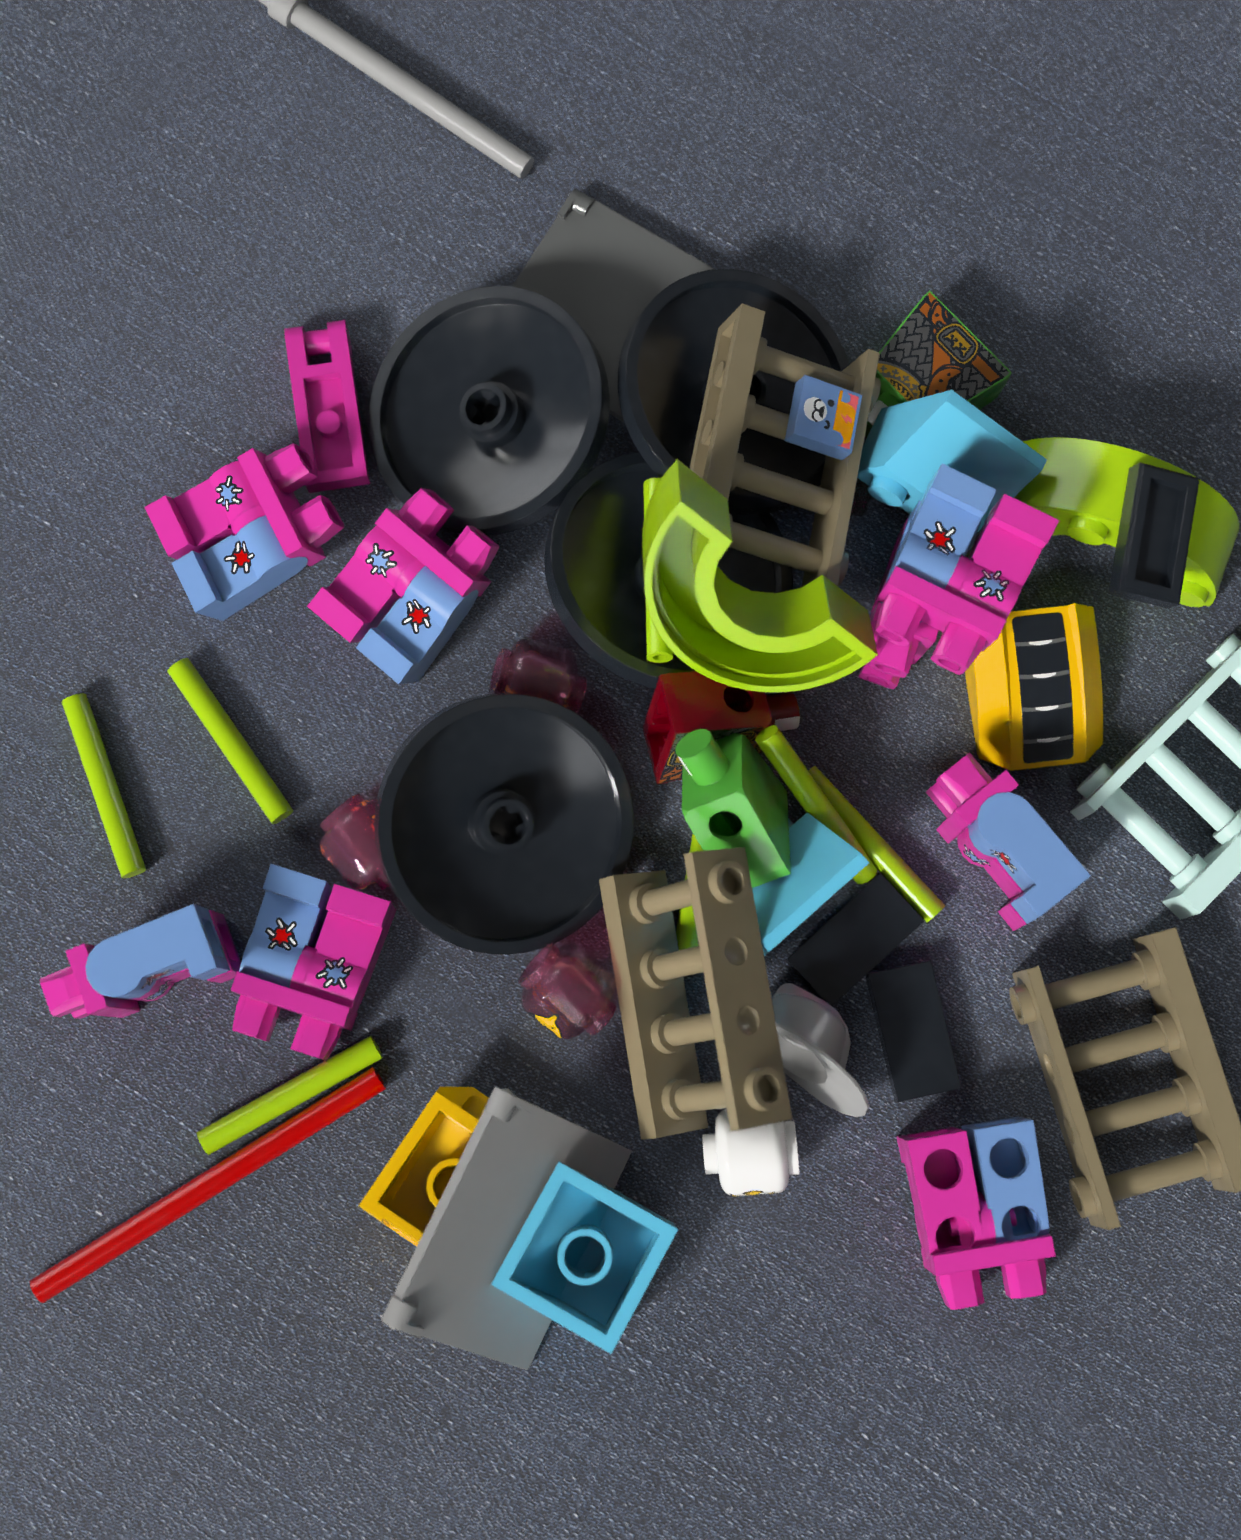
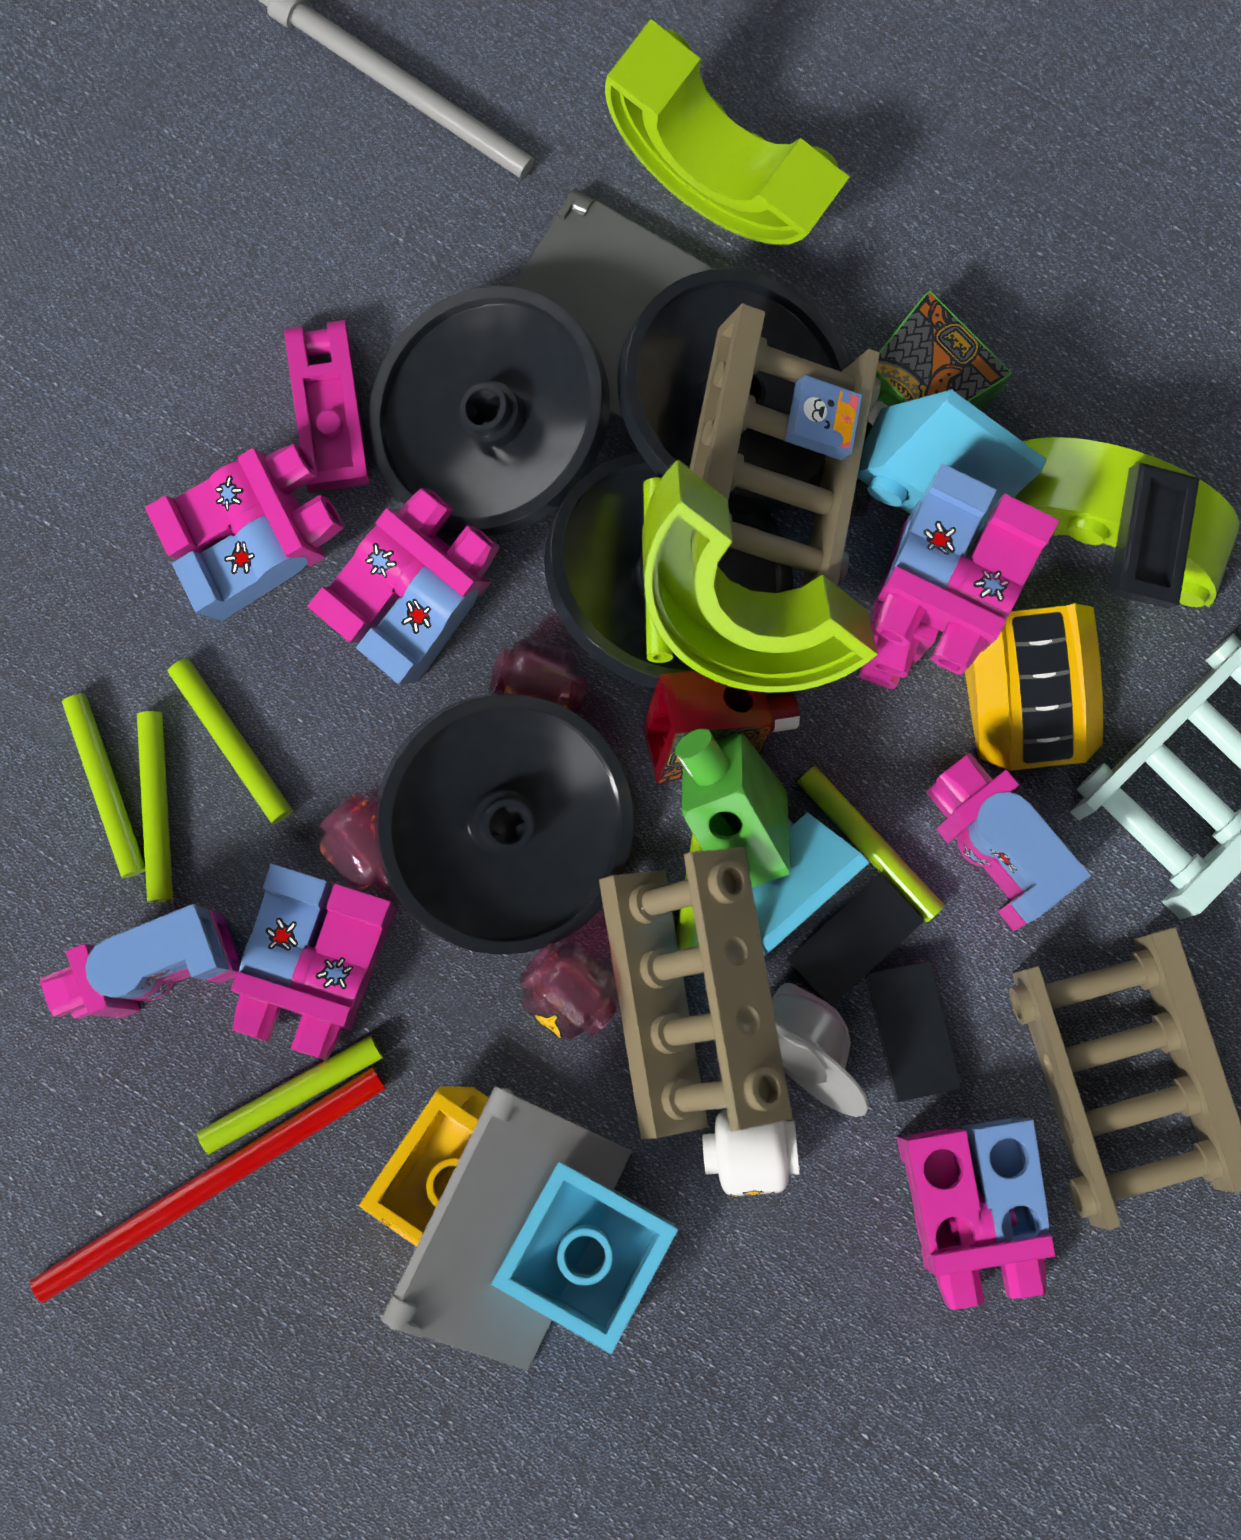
(154, 807): none -> lime piece
(704, 156): none -> lime brick
(808, 791): lime bar -> none

